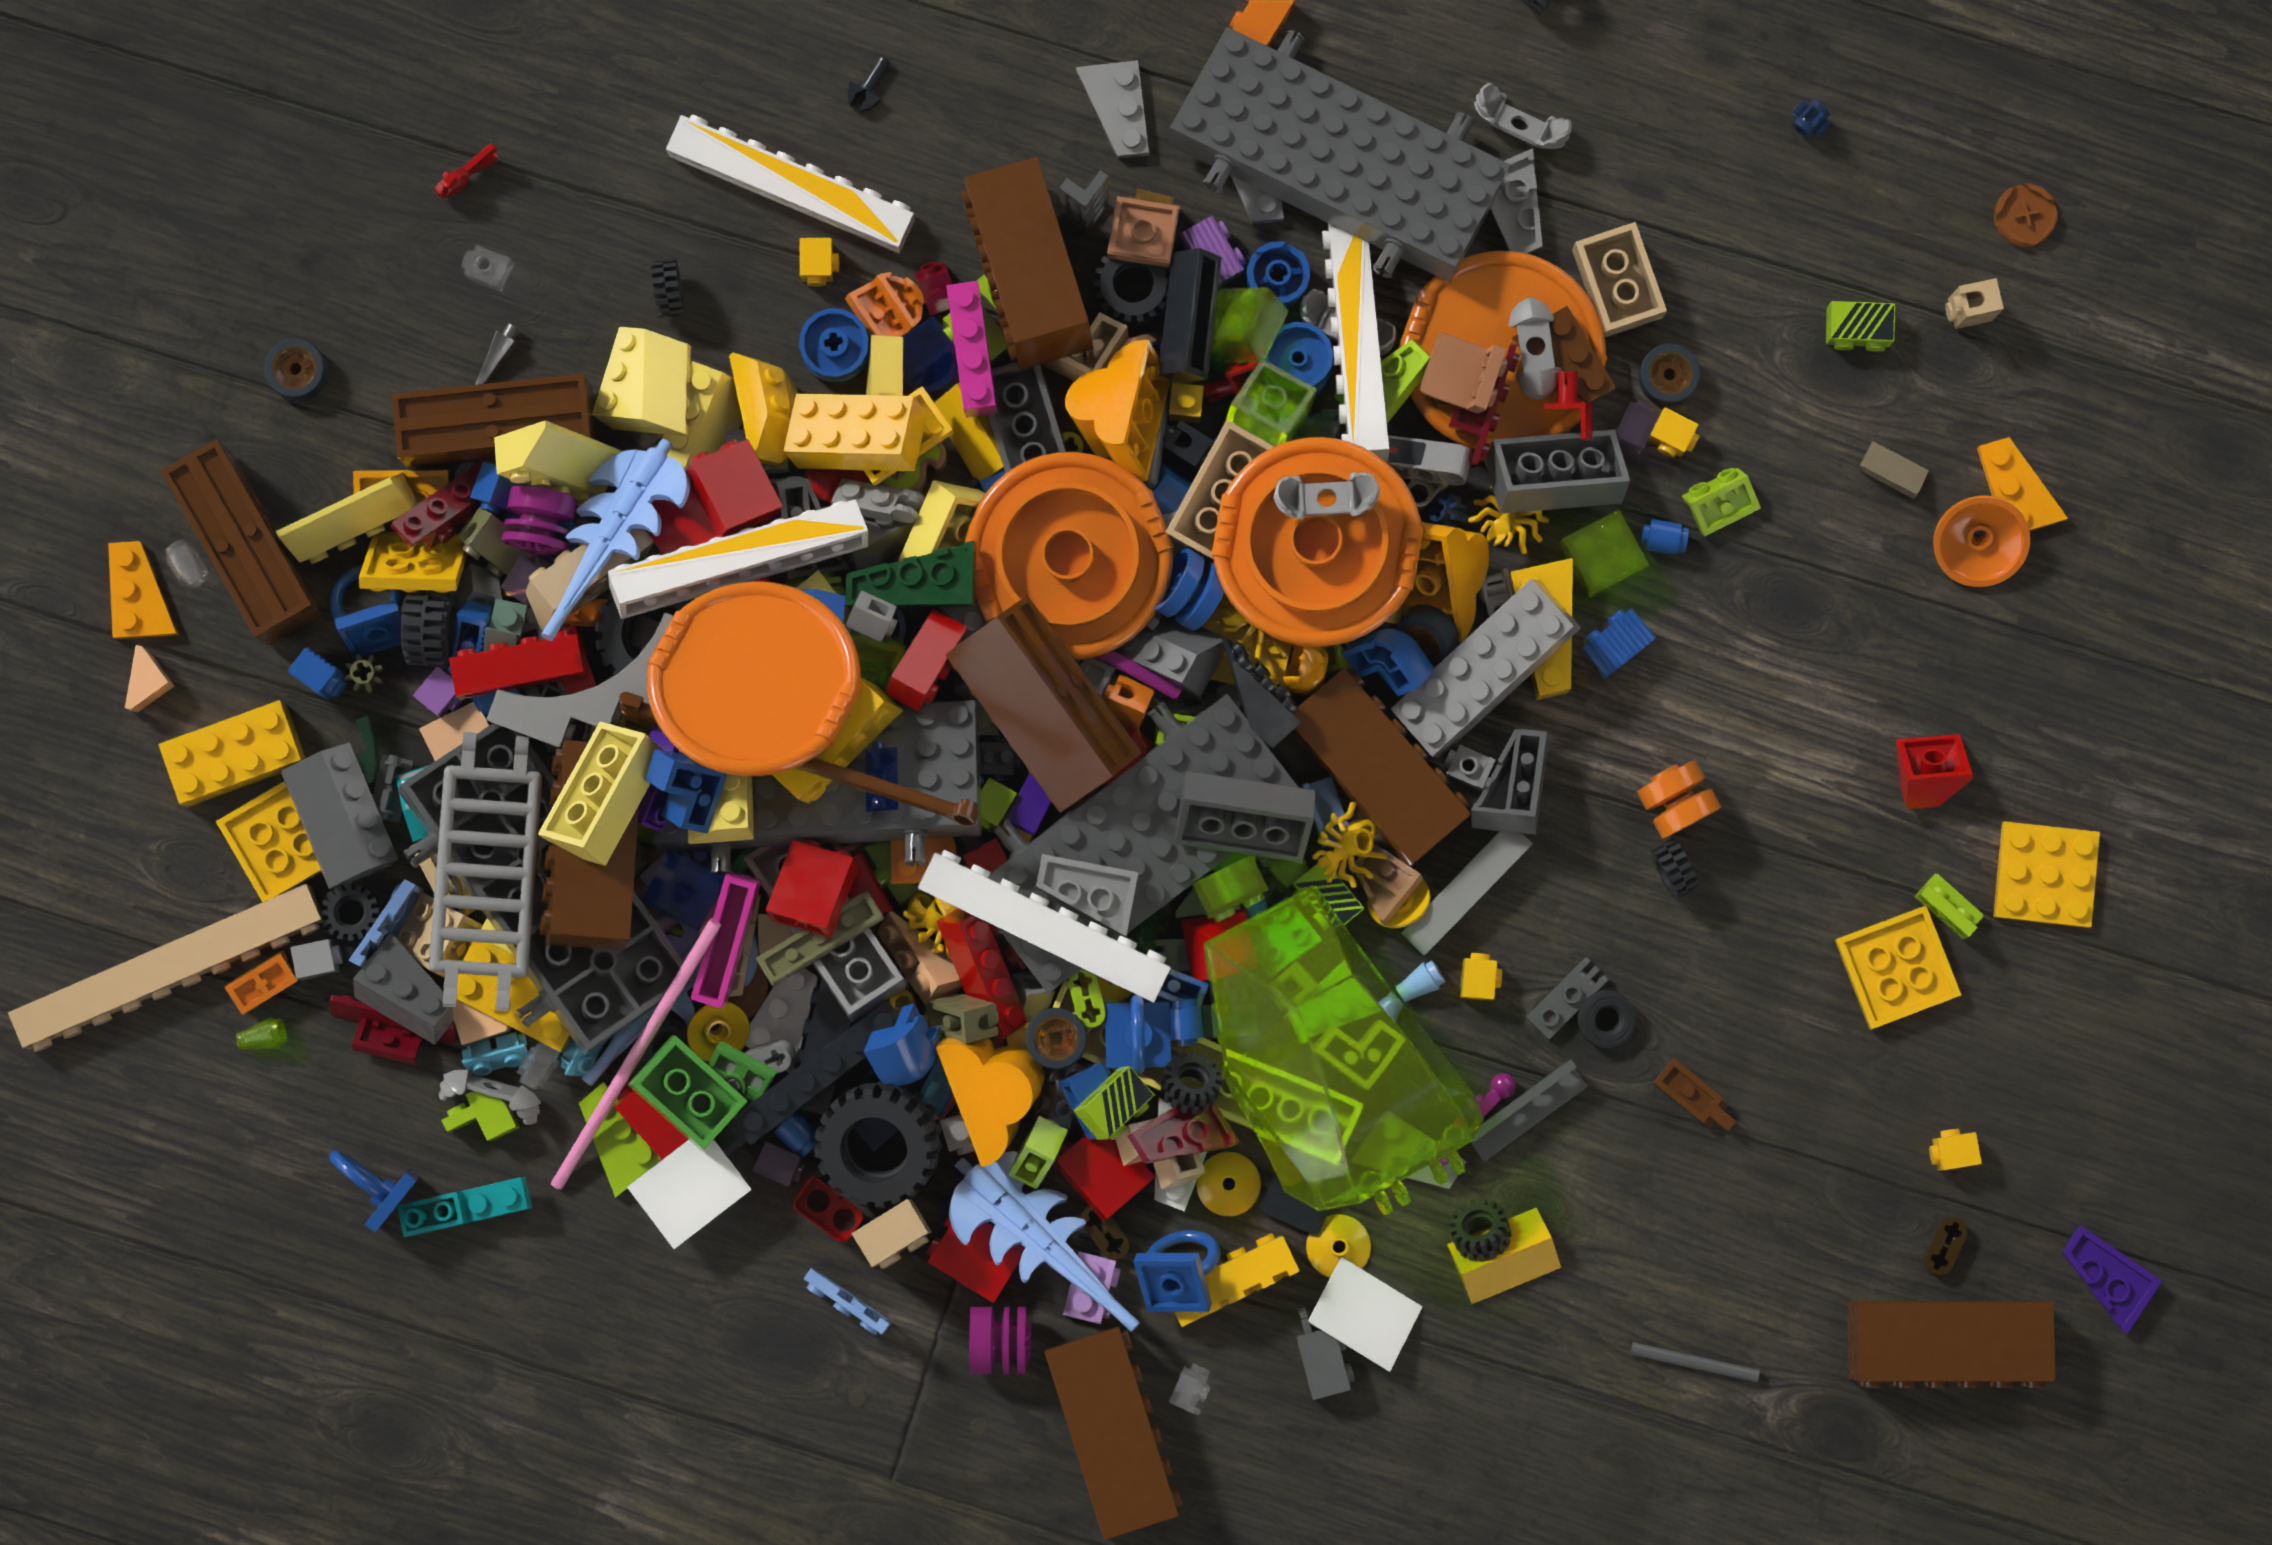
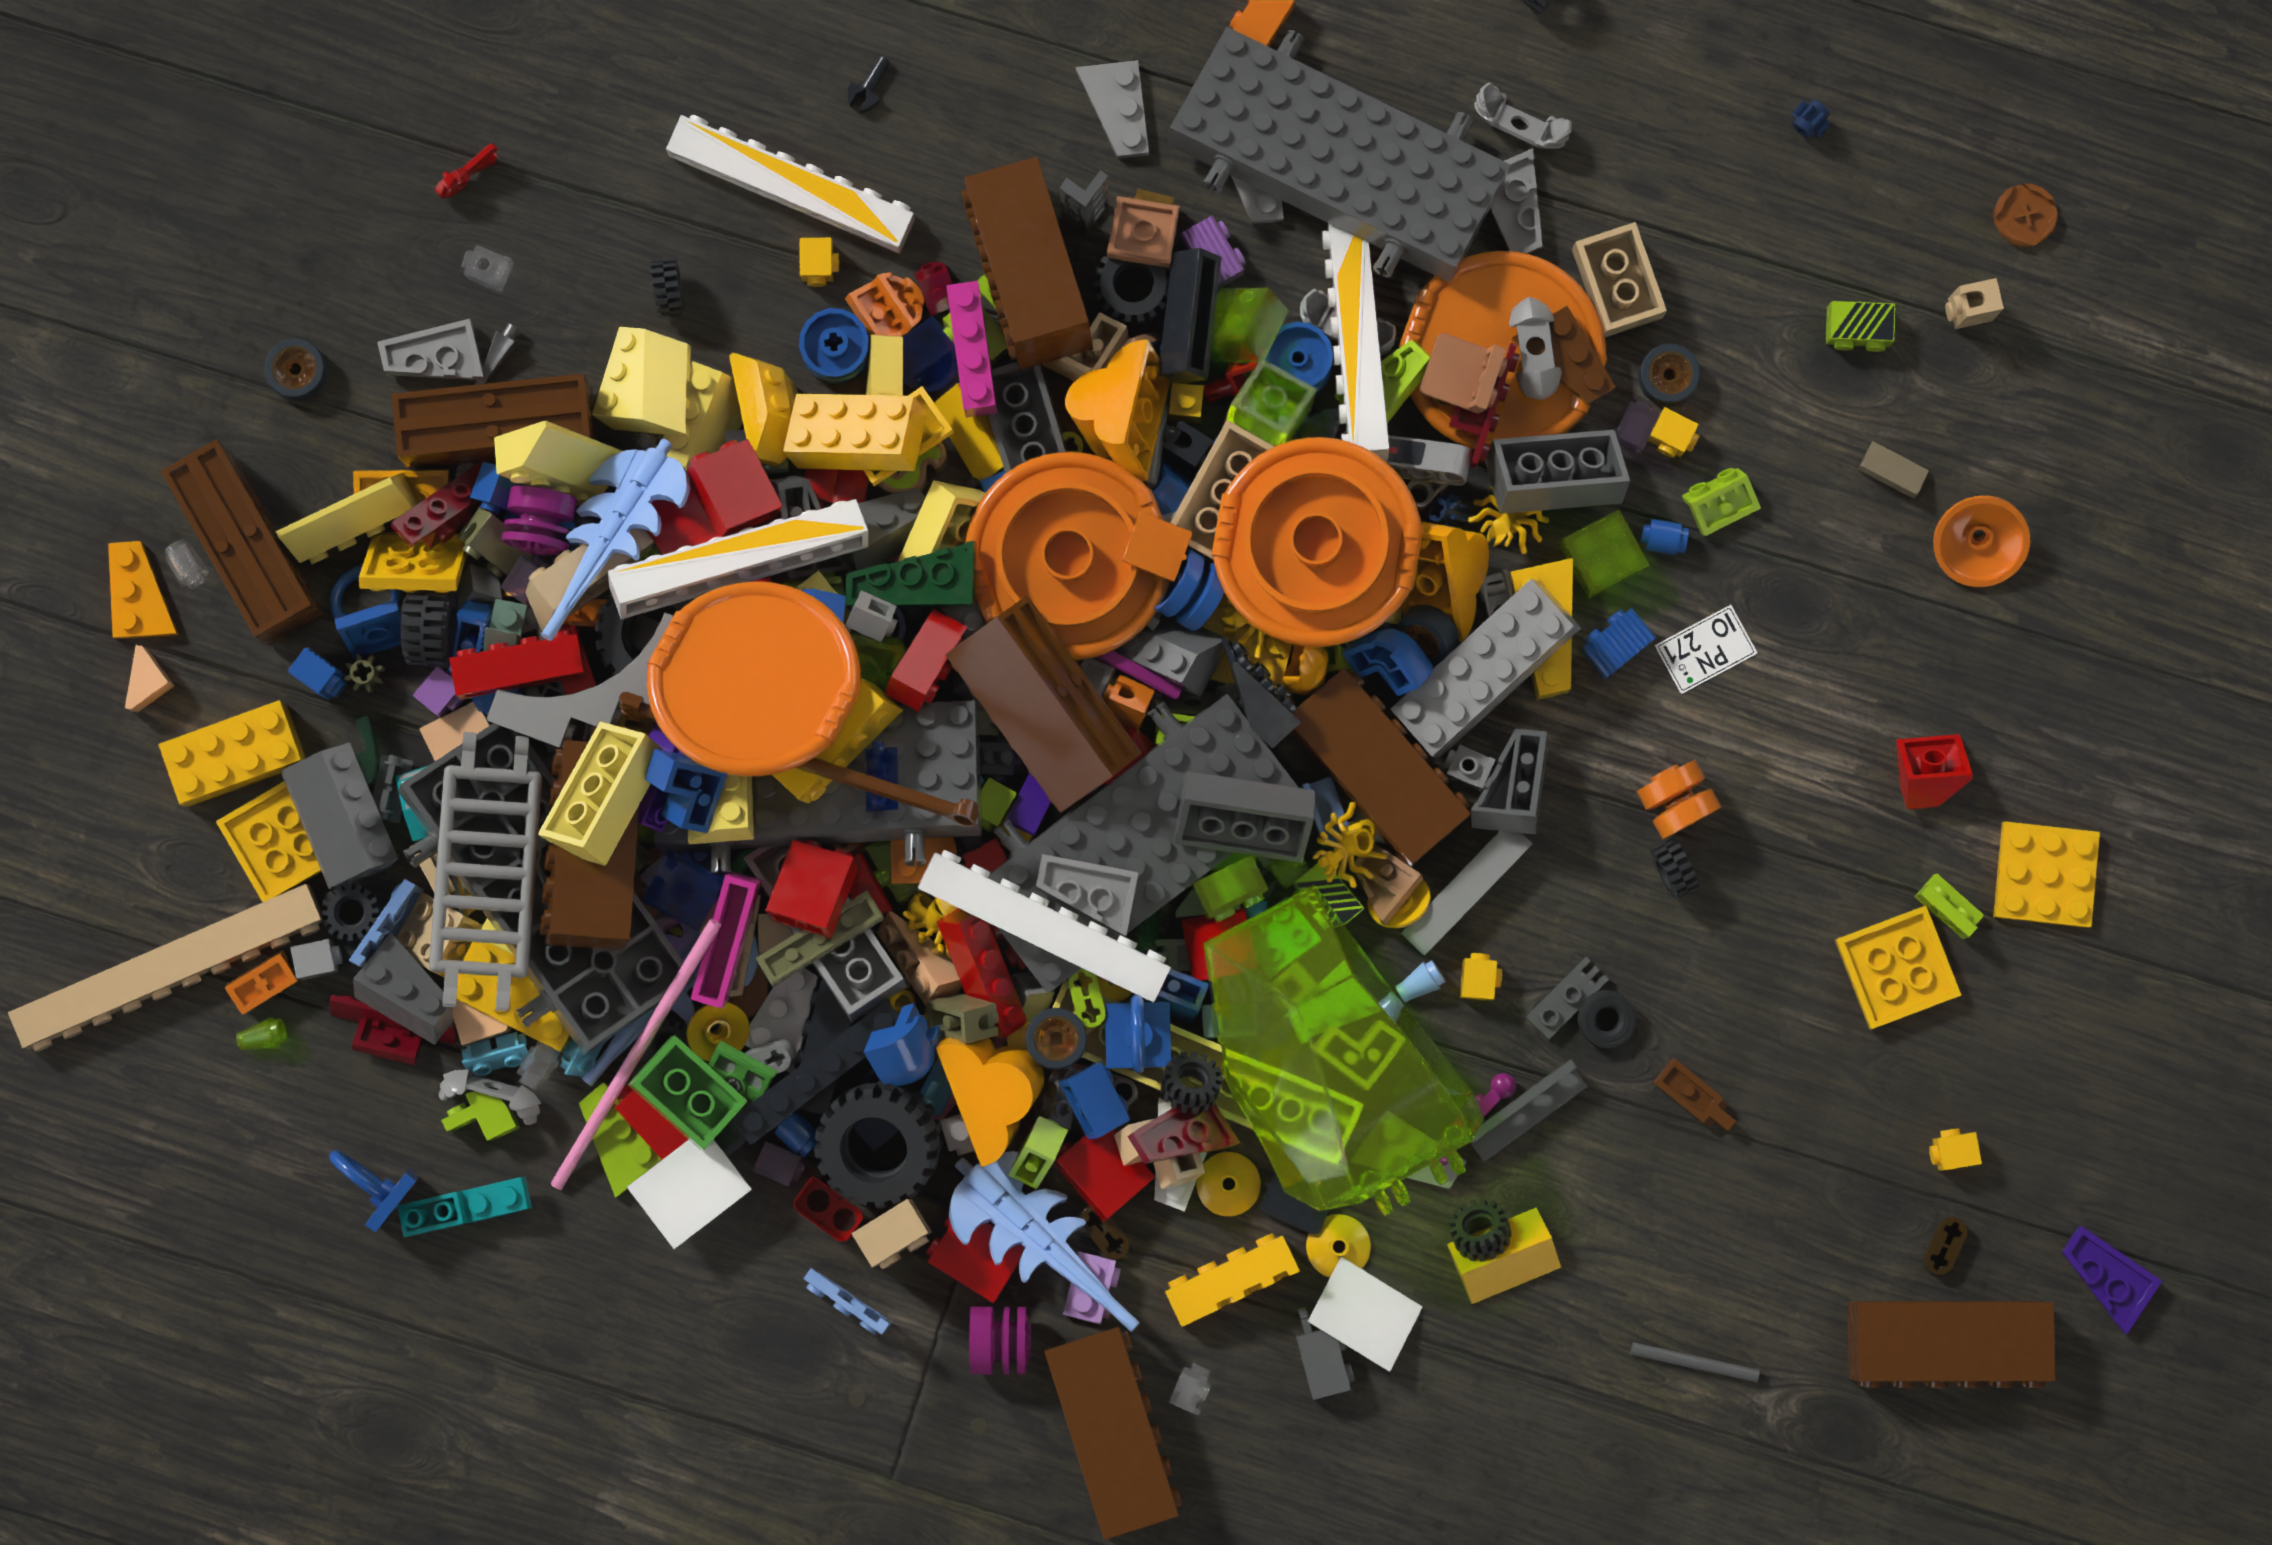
(434, 353): none -> light grey wing
(880, 501): light grey hinge -> none
(1114, 1104): brick -> none
(1156, 546): none -> orange piece
(1177, 1279): blue tile -> none
(1186, 1021): blue brick -> none
(1286, 260): blue brick -> none
(1300, 499): light grey piece -> none
(1569, 400): red bracket -> none
(1706, 649): none -> white sticker
(2016, 482): light orange wing -> none

